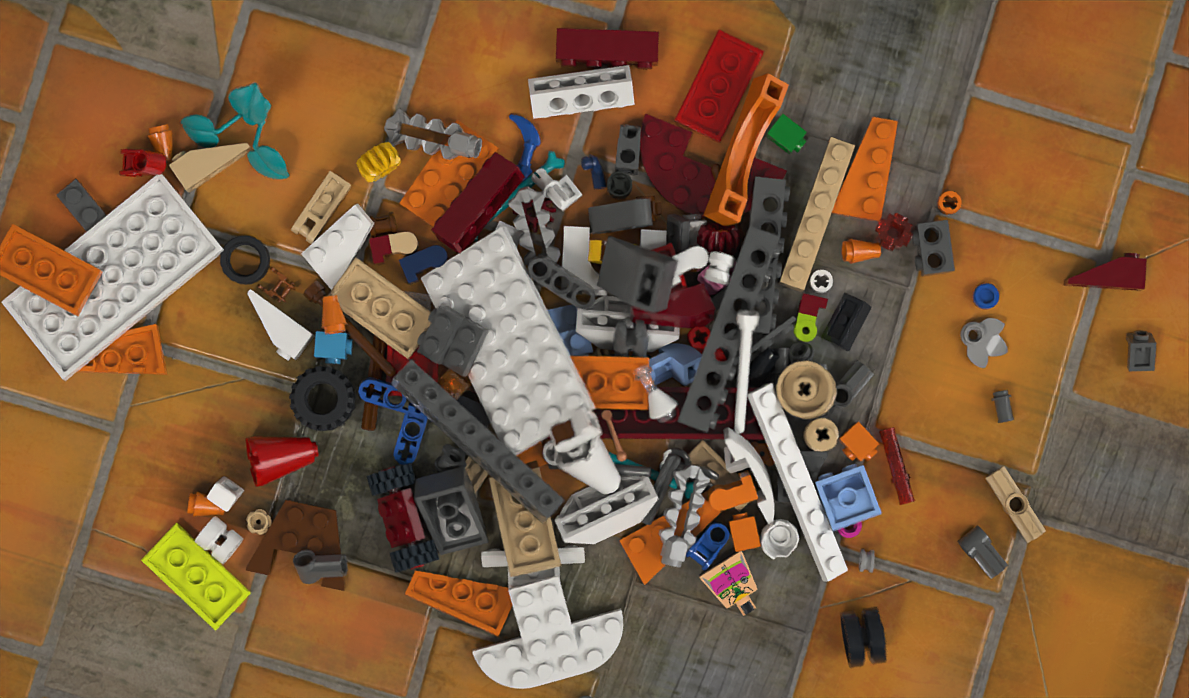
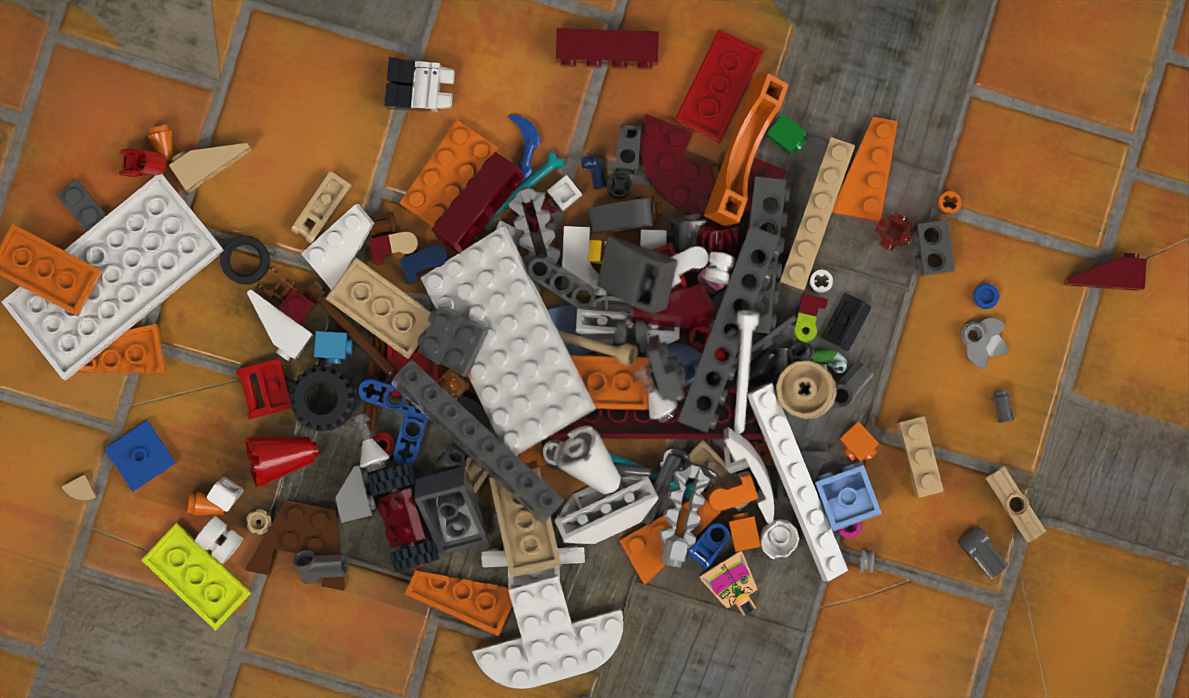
(80, 489): none -> tan tile
(140, 456): none -> blue plate
(254, 109): teal plant -> none
(272, 386): none -> red plate
(297, 307): none -> dark red brick
(332, 316): orange cone -> none
(353, 497): none -> light grey slope
(372, 455): none -> piece
(378, 162): yellow gear -> none
(389, 439): none -> red plate
(425, 88): none -> hips
(458, 143): light grey sword -> none
(551, 189): white axle -> none
(575, 430): white leg -> none
(581, 92): white brick -> none
(606, 415): nougat hinge -> none
(624, 353): none -> tan piece
(667, 370): none -> dark grey plate
(830, 433): tan piece -> none
(832, 358): none -> arm
(857, 250): orange cone -> none
(865, 636): black wheel -> none
(897, 467): clear red pin -> none
(921, 457): none -> tan arch
(1141, 351): dark grey bracket -> none

